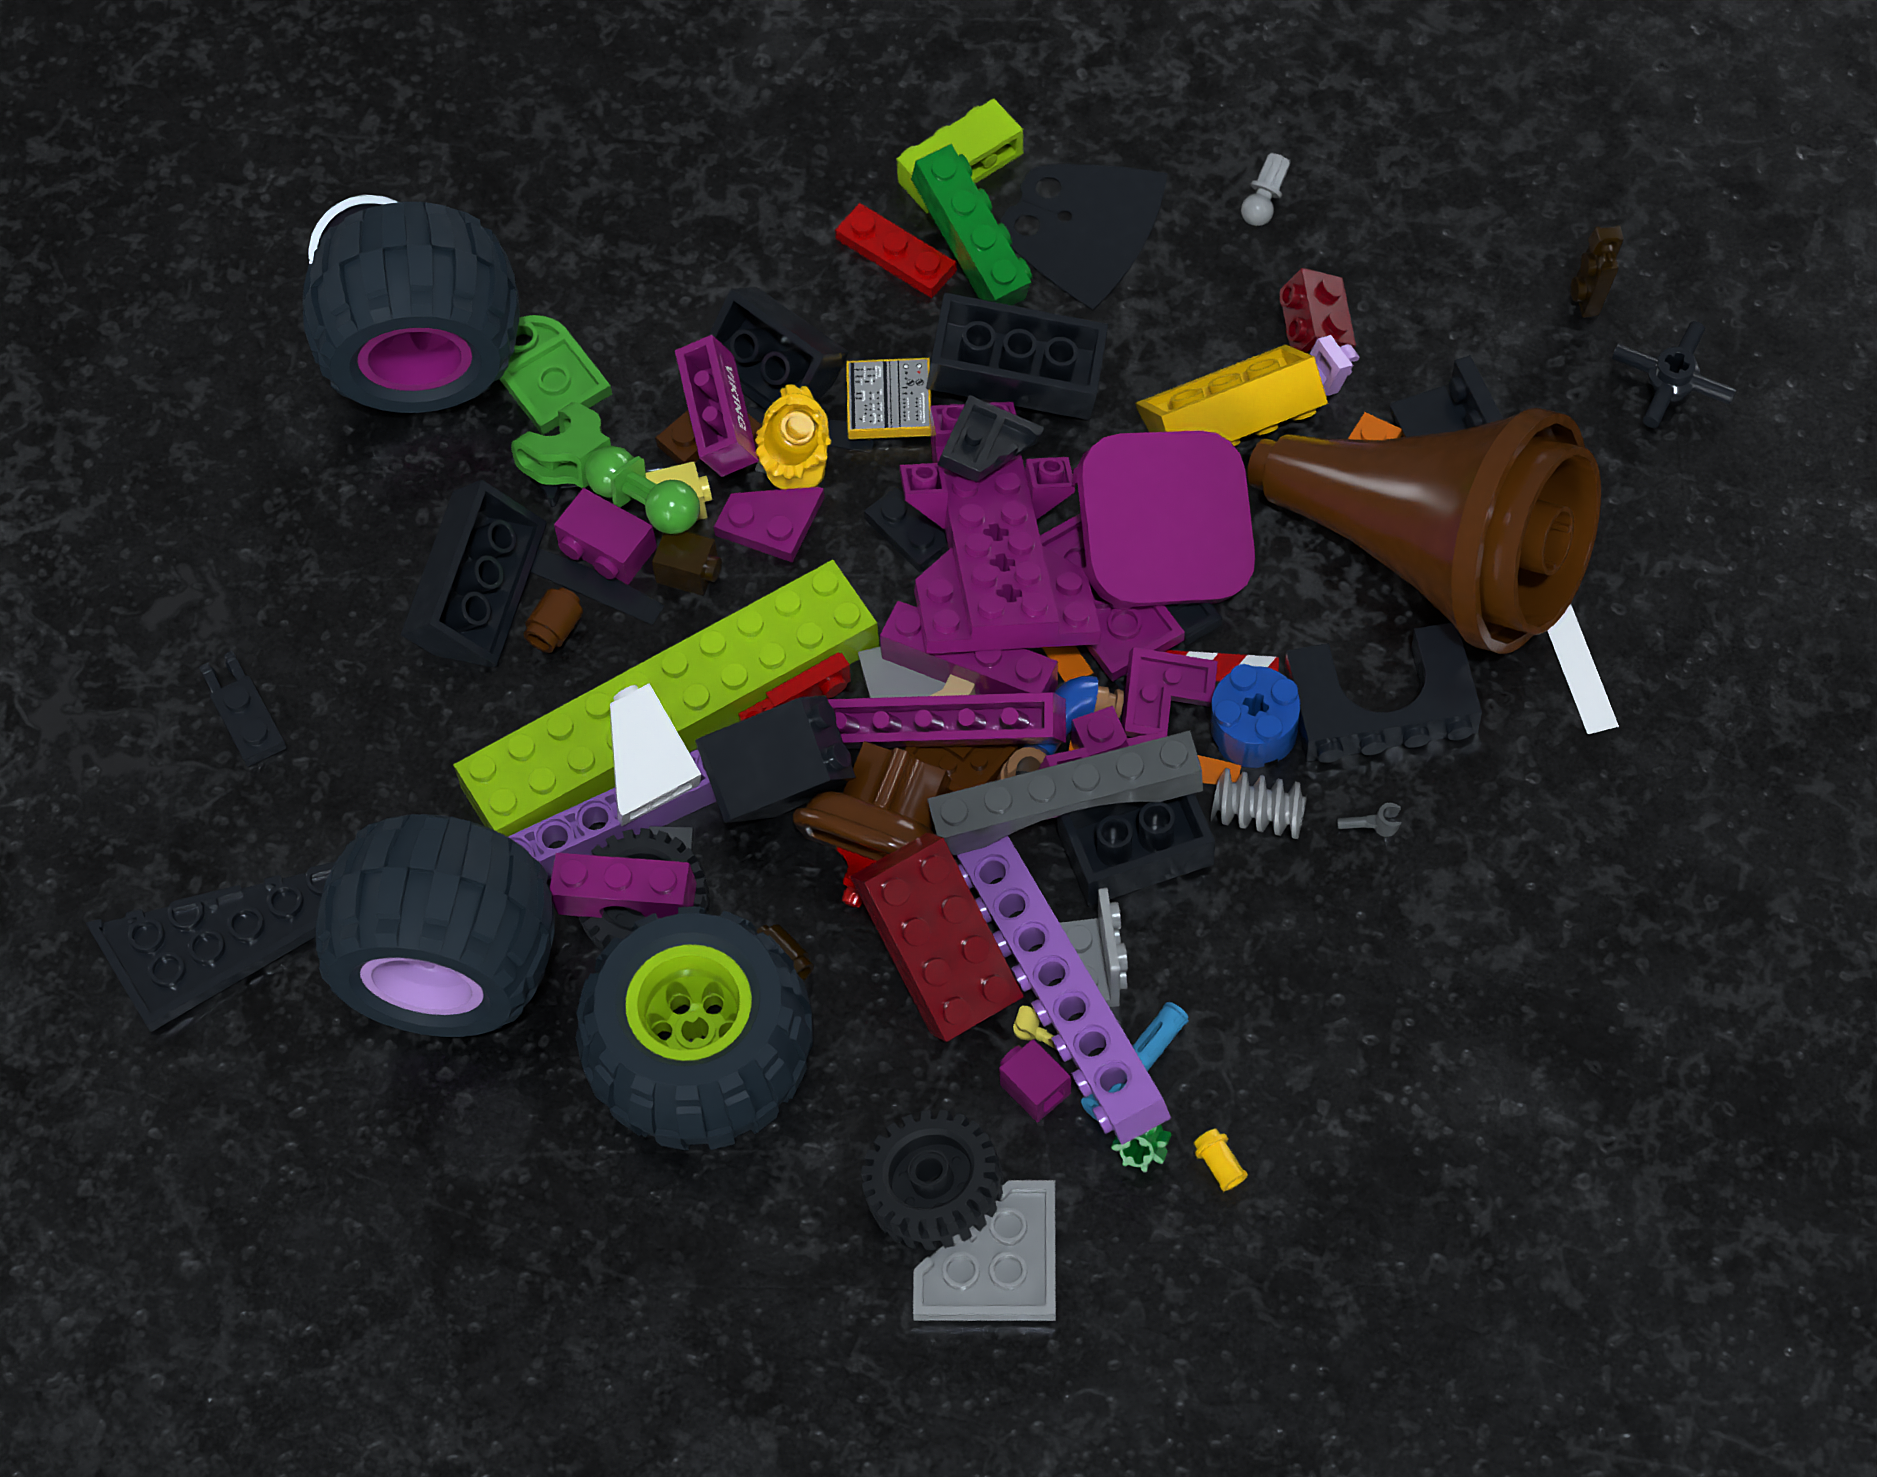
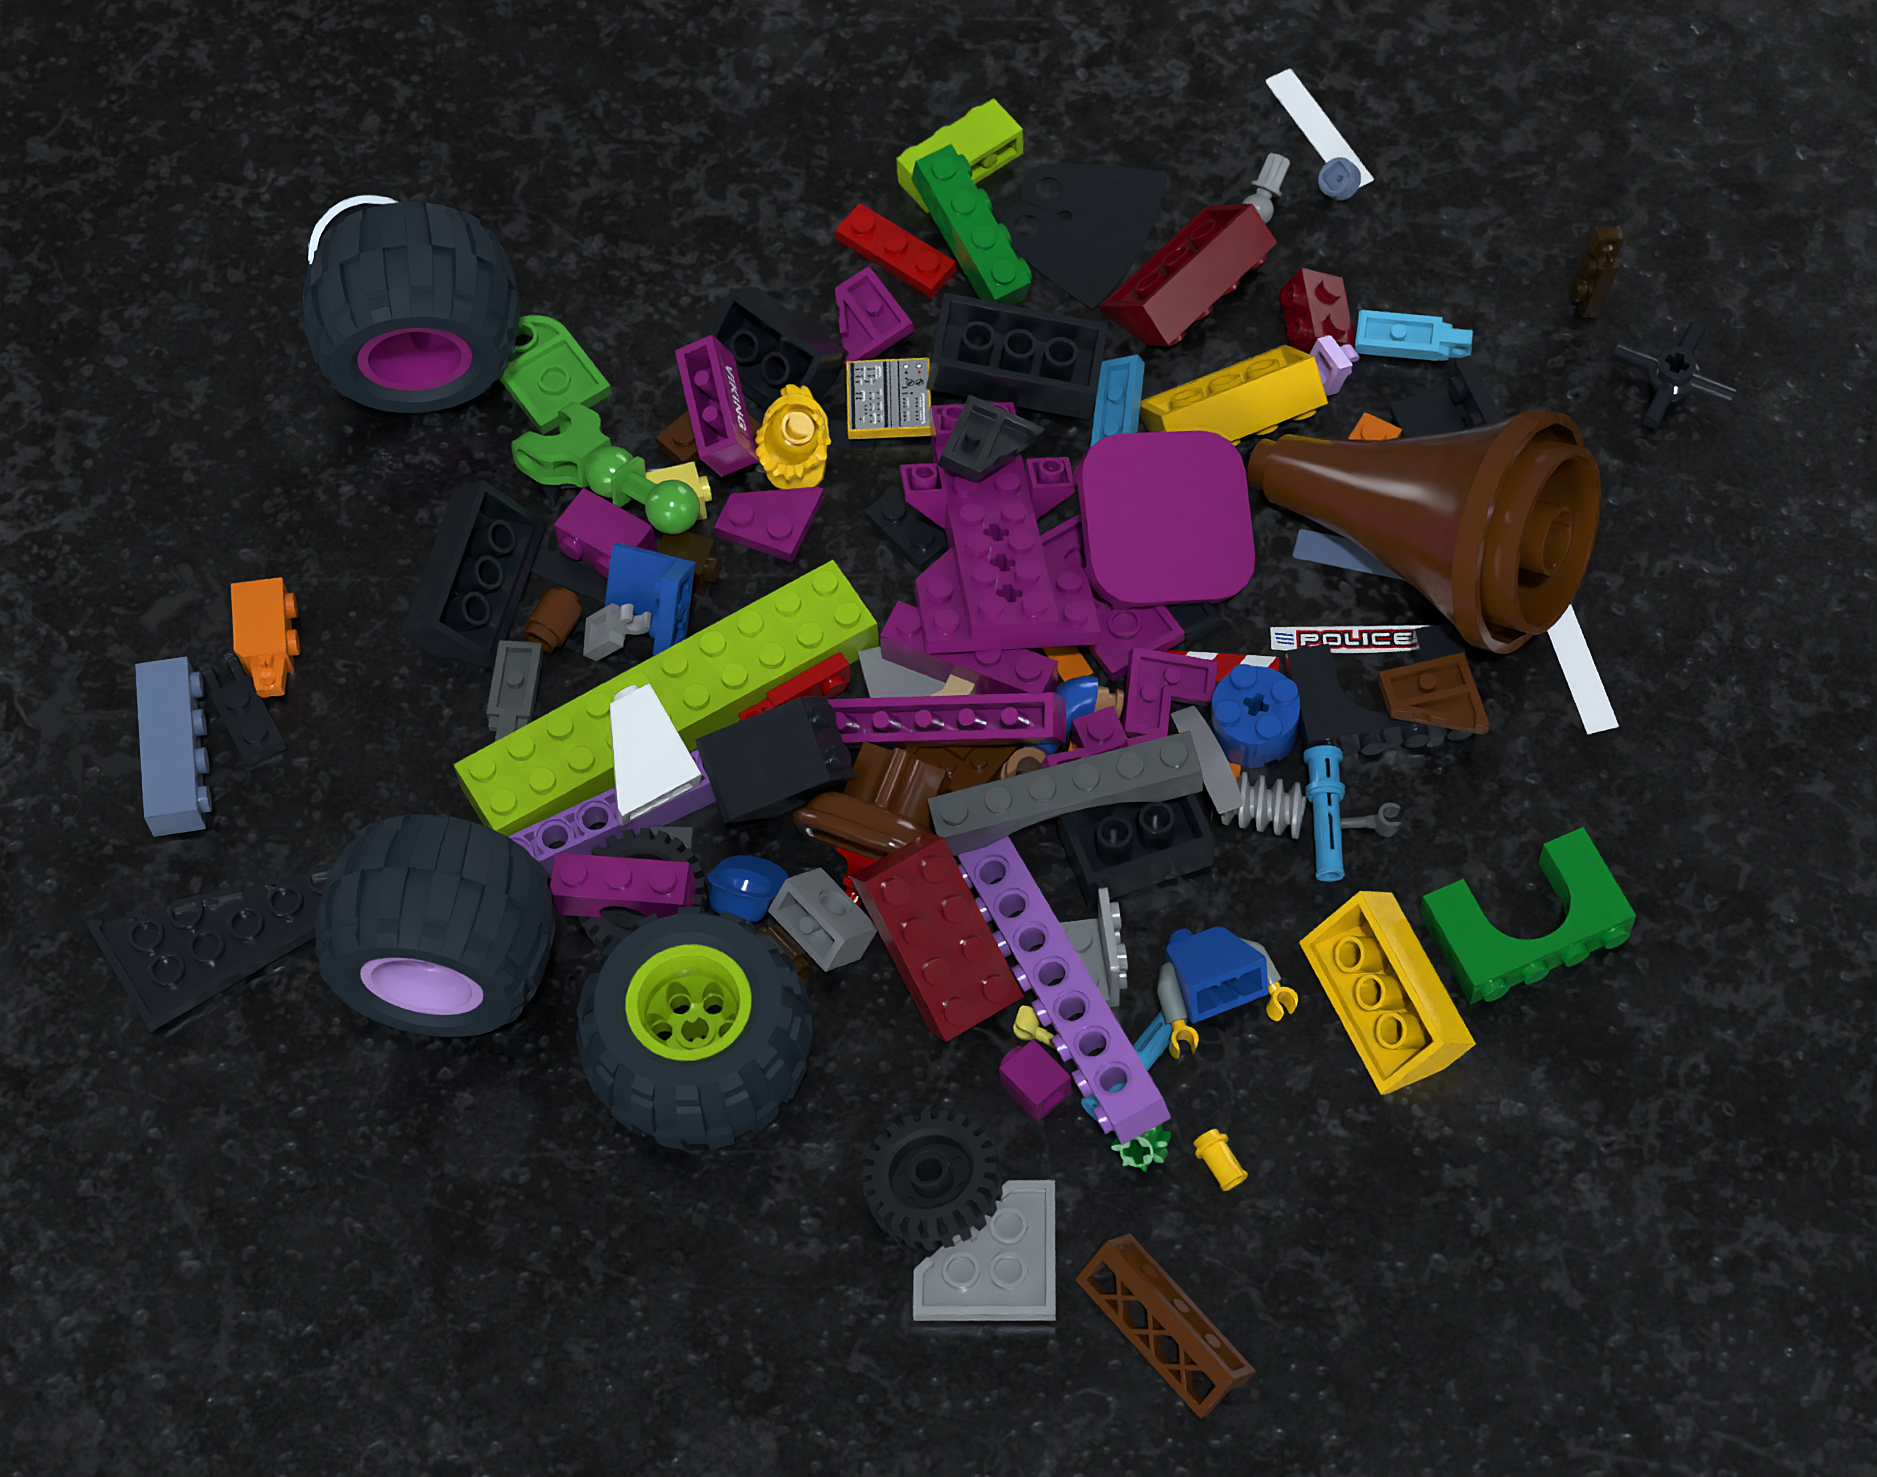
(172, 746): none -> sand blue brick
(265, 632): none -> orange hinge
(514, 686): none -> dark grey hinge
(608, 628): none -> light grey plate
(654, 585): none -> blue bracket
(745, 886): none -> blue piece
(823, 919): none -> light grey brick
(869, 317): none -> magenta wing
(1118, 397): none -> dark azure plate
(1176, 1314): none -> reddish brown fence
(1190, 273): none -> dark red slope
(1212, 975): none -> blue torso
(1215, 767): none -> light grey sticker
(1313, 120): none -> white sticker
(1325, 793): none -> dark azure pin
(1337, 552): none -> sand blue sticker
(1339, 178): none -> sand blue tile
(1346, 638): none -> sticker
(1386, 991): none -> yellow slope
(1410, 336): none -> medium azure hinge
(1435, 694): none -> reddish brown wing
(1491, 962): none -> green arch

